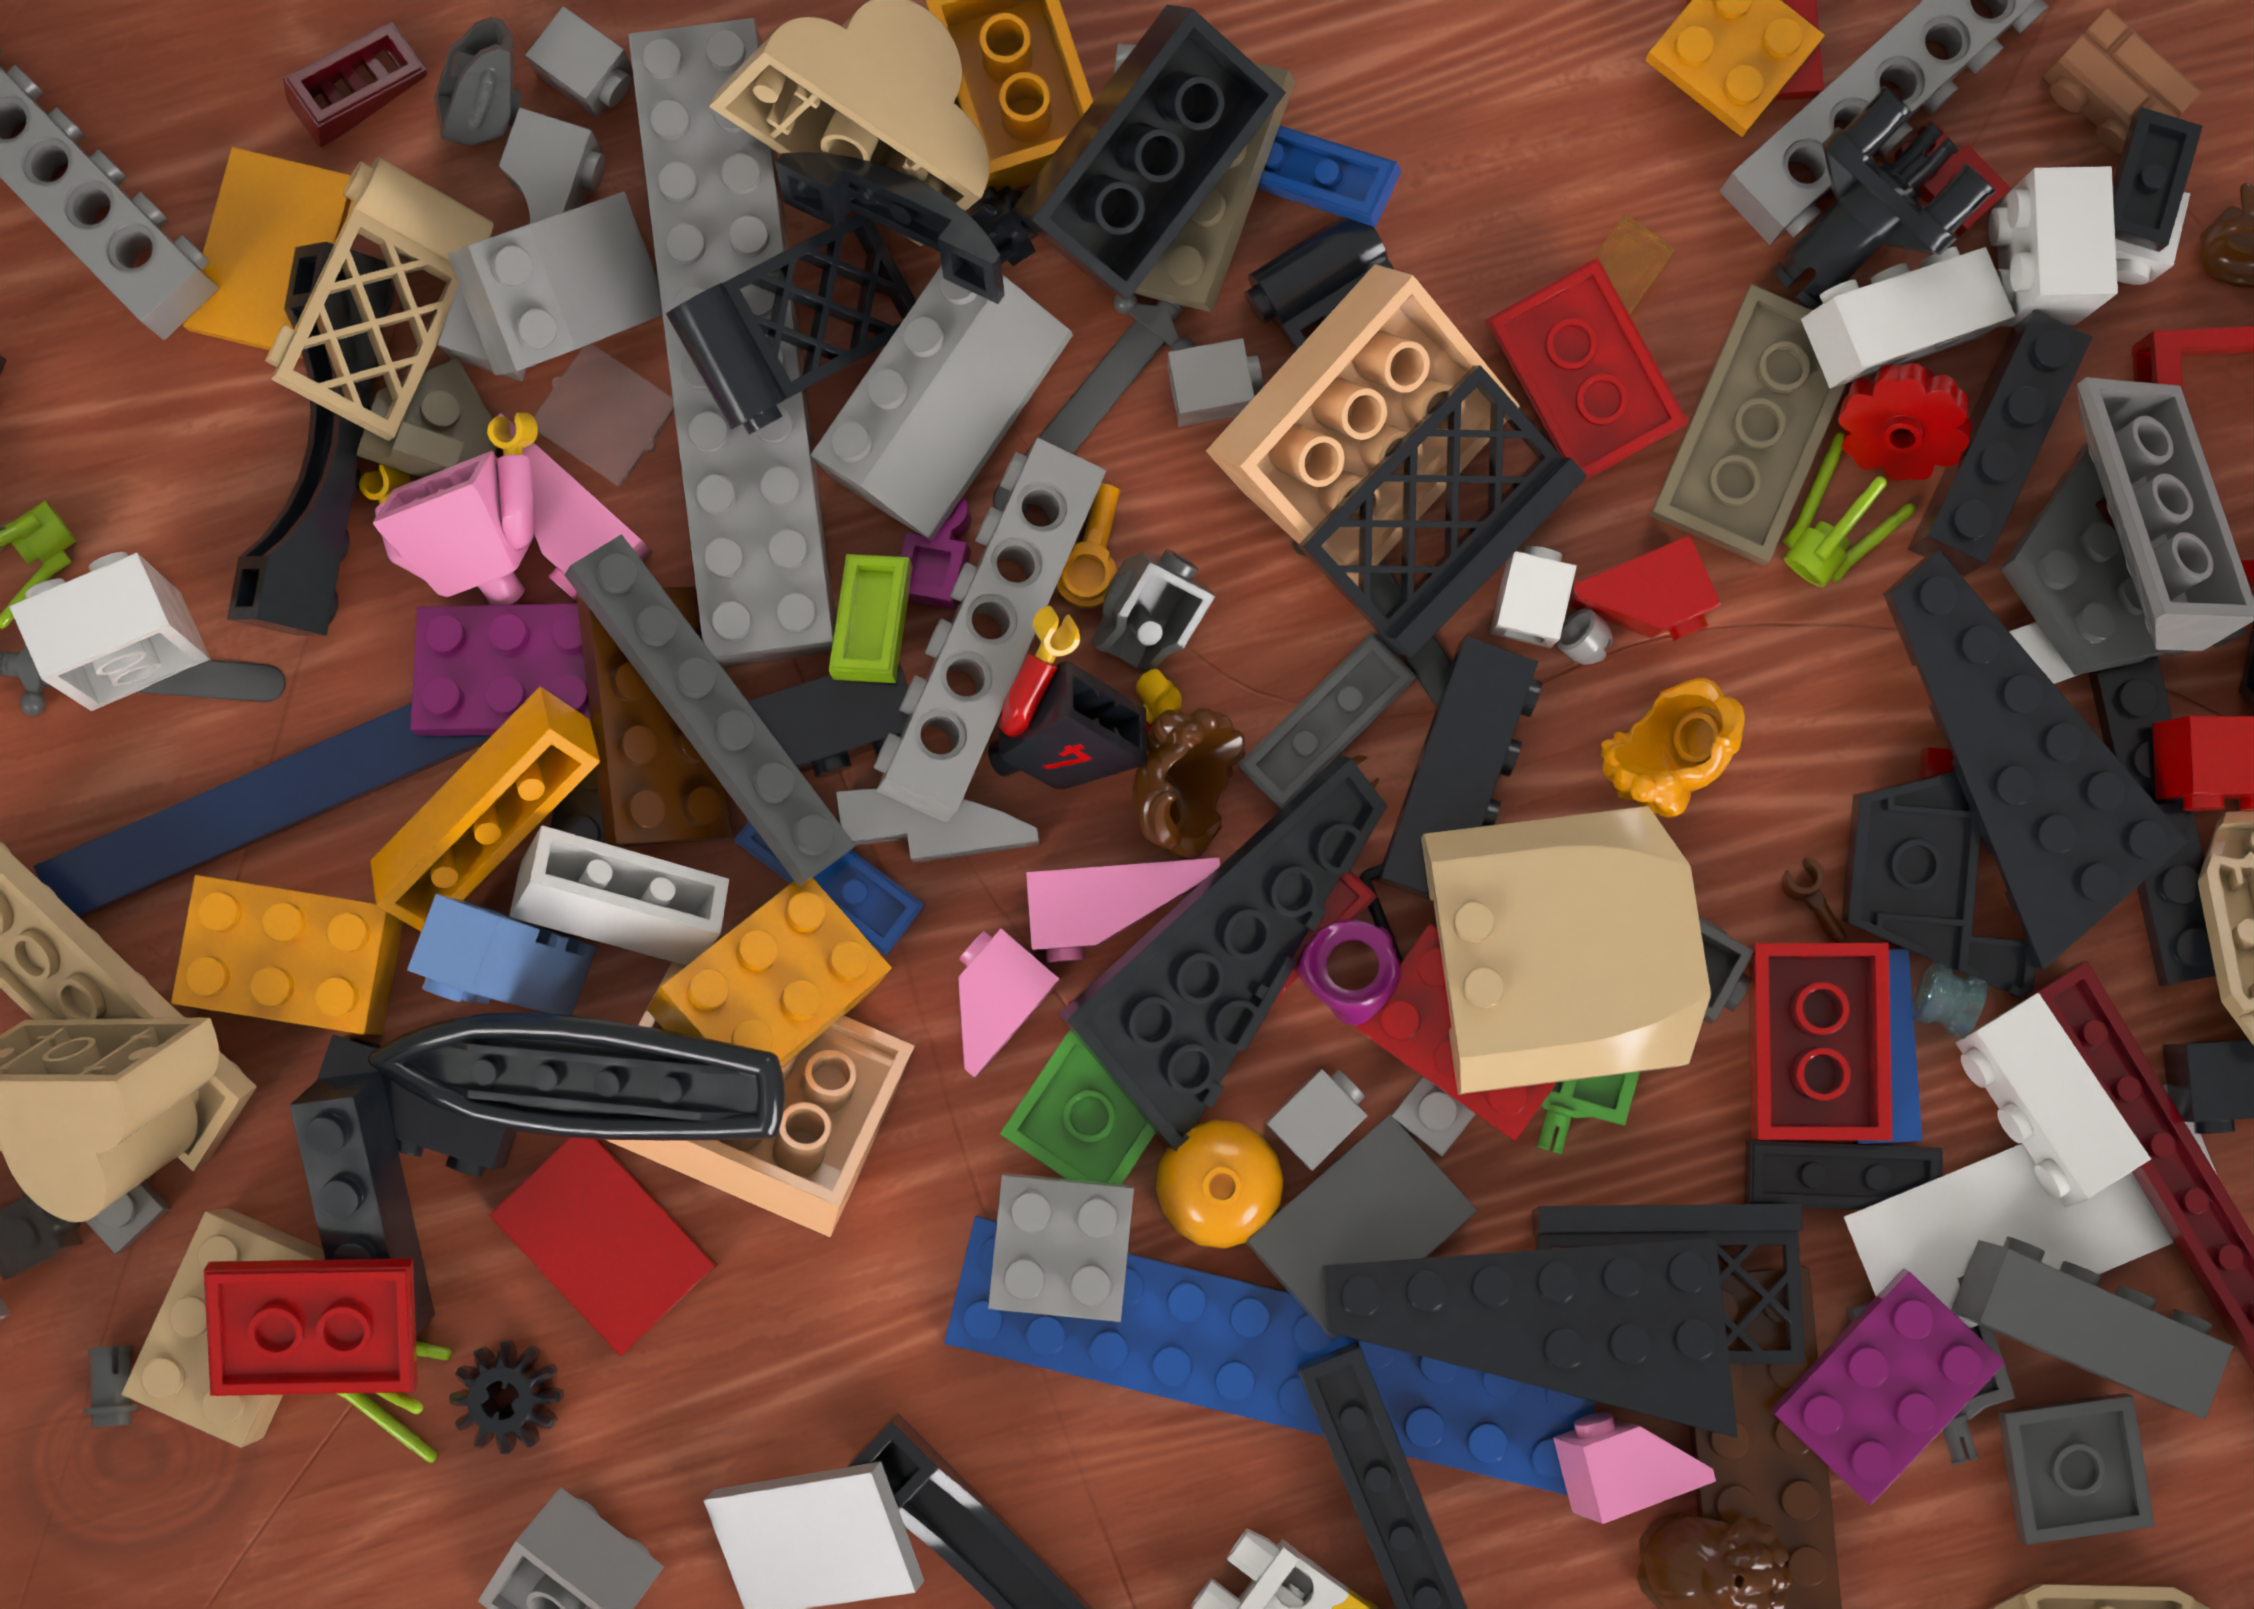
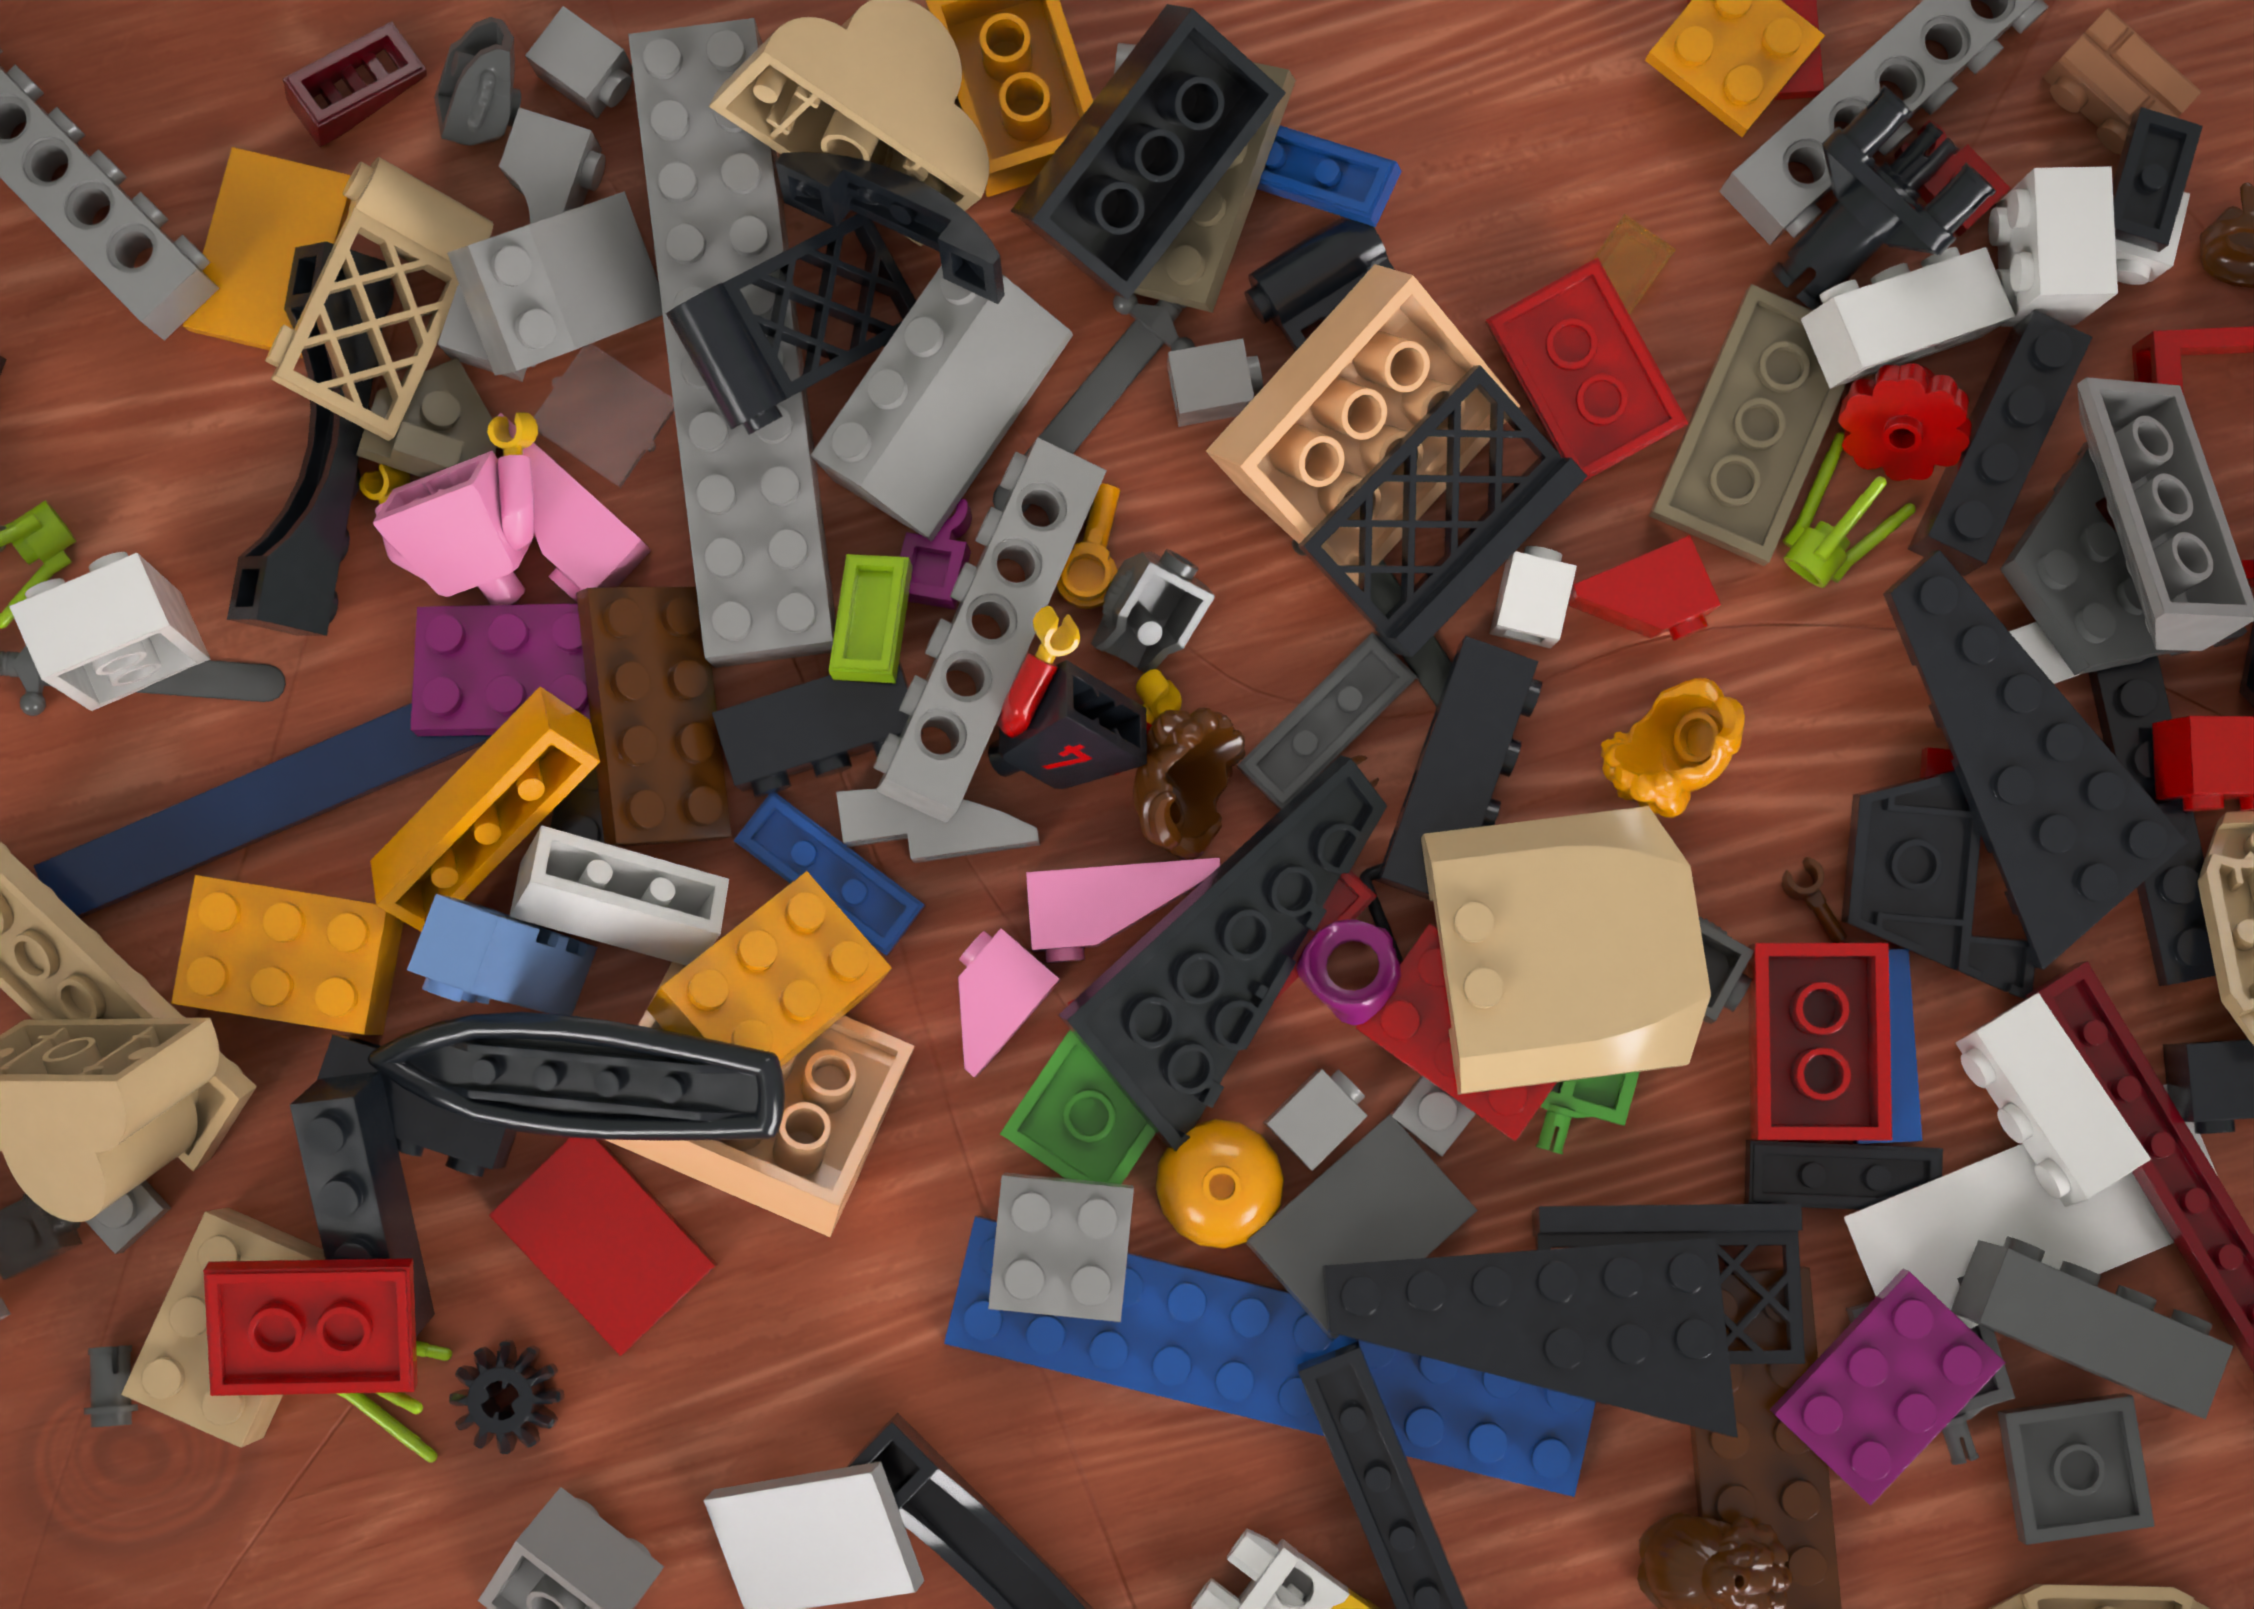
(709, 709): dark grey plate -> none
(1006, 231): black gear -> none
(1585, 637): light grey hinge -> none
(1622, 1468): bright pink slope -> none
(1949, 1000): clear light blue wheel -> none

